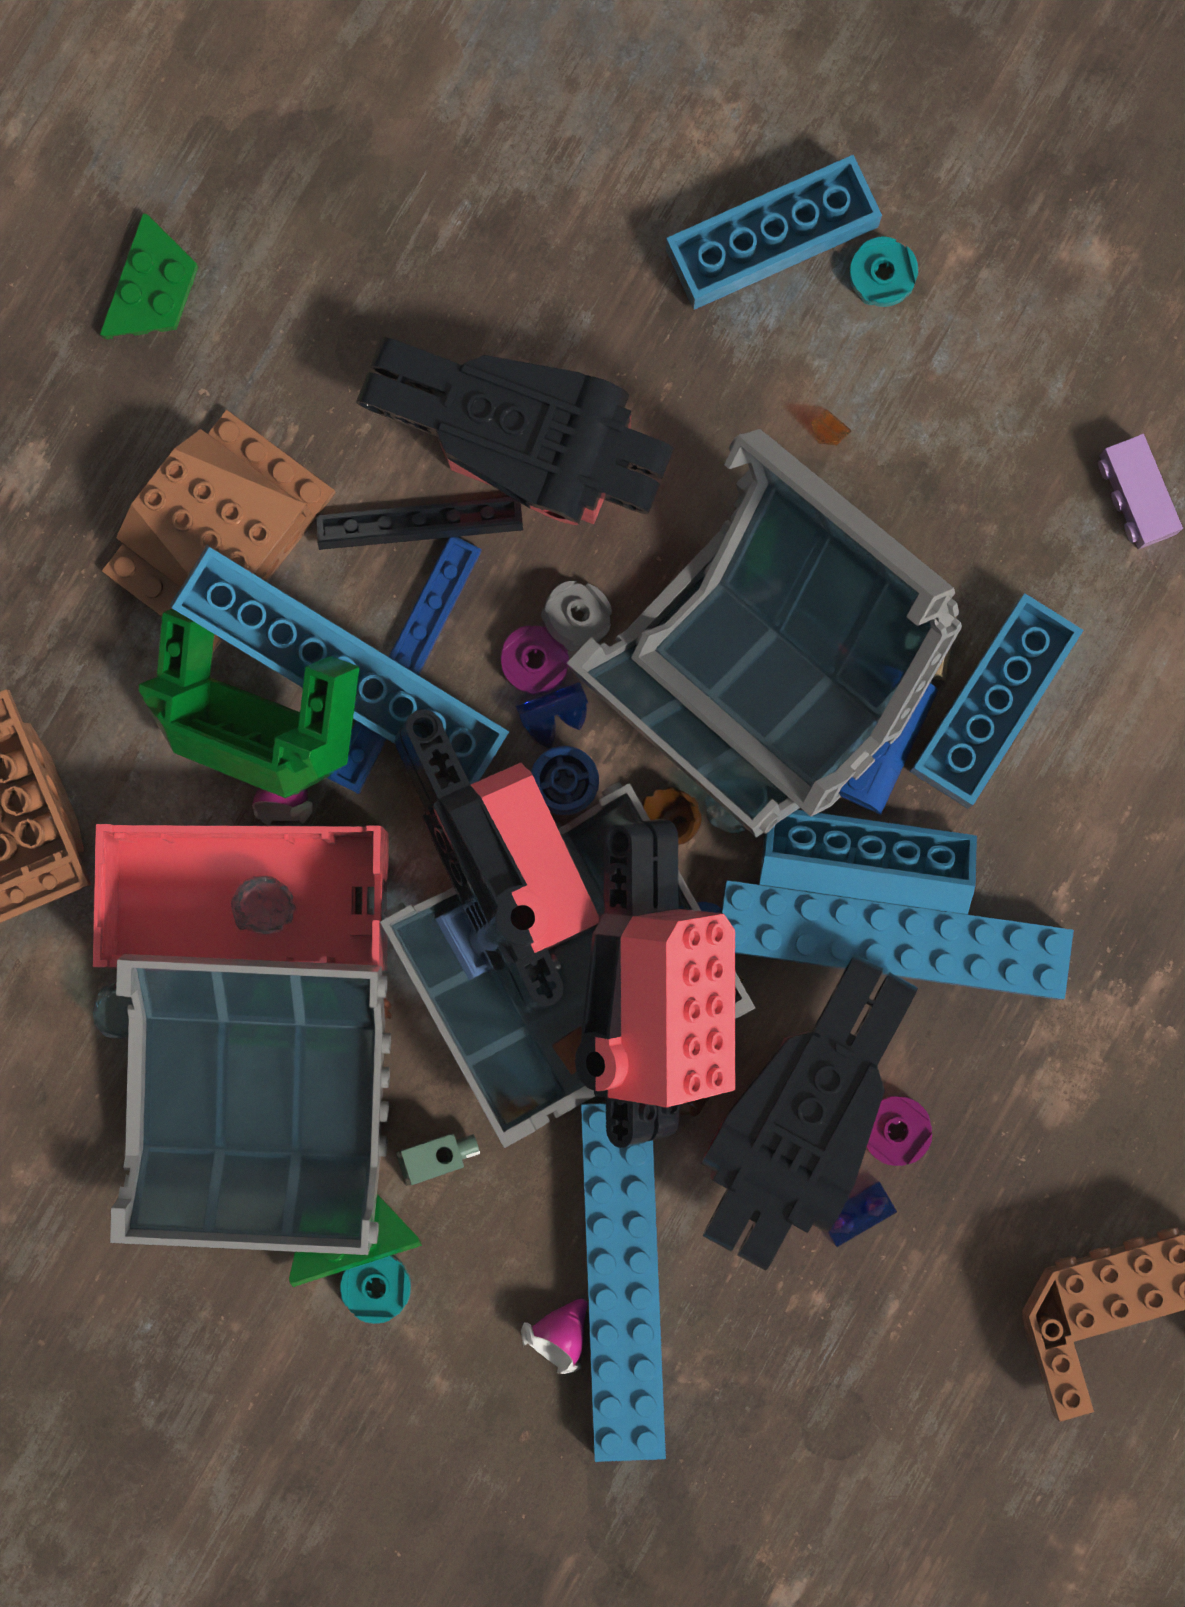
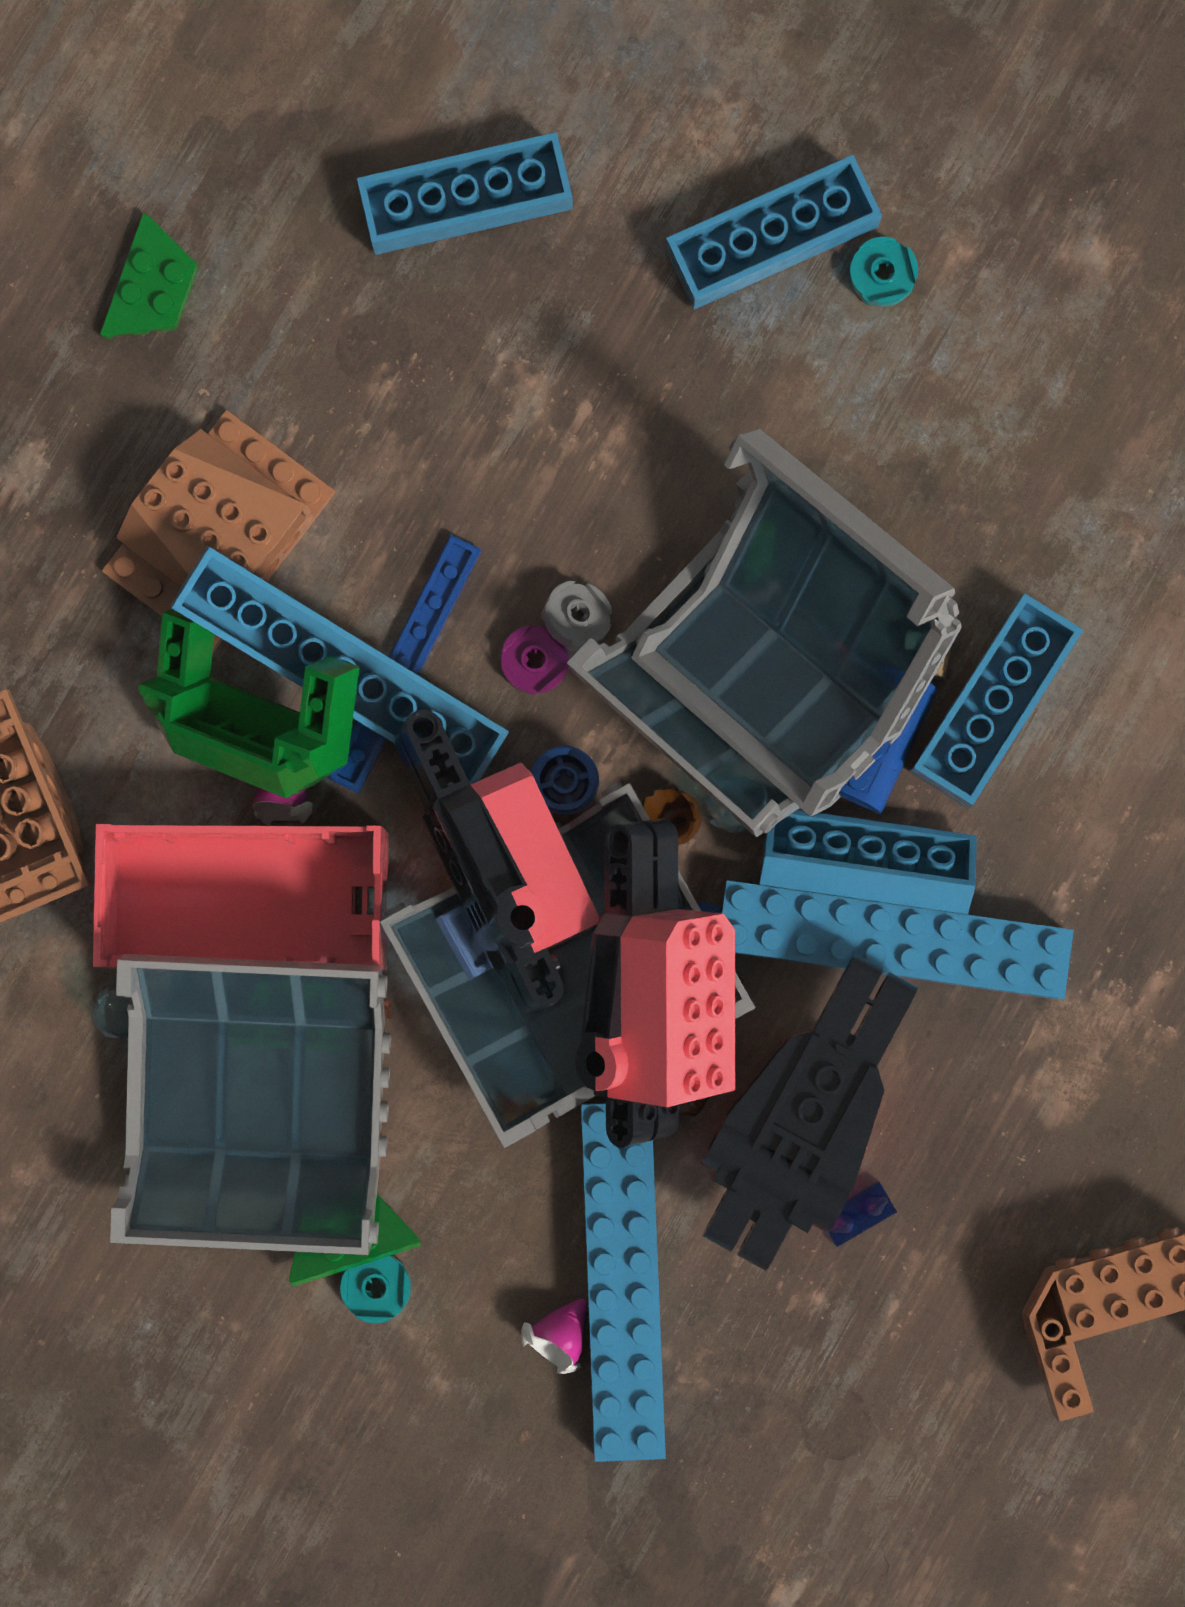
(262, 905): clear light blue hair -> none
(418, 523): black tile -> none
(420, 1161): sand green torso -> none
(465, 193): none -> dark azure brick
(524, 428): black piece -> none
(539, 713): clear blue tile -> none
(567, 1048): copper tile -> none
(829, 429): clear orange slope -> none
(918, 1128): magenta plate -> none
(1139, 492): lavender brick -> none

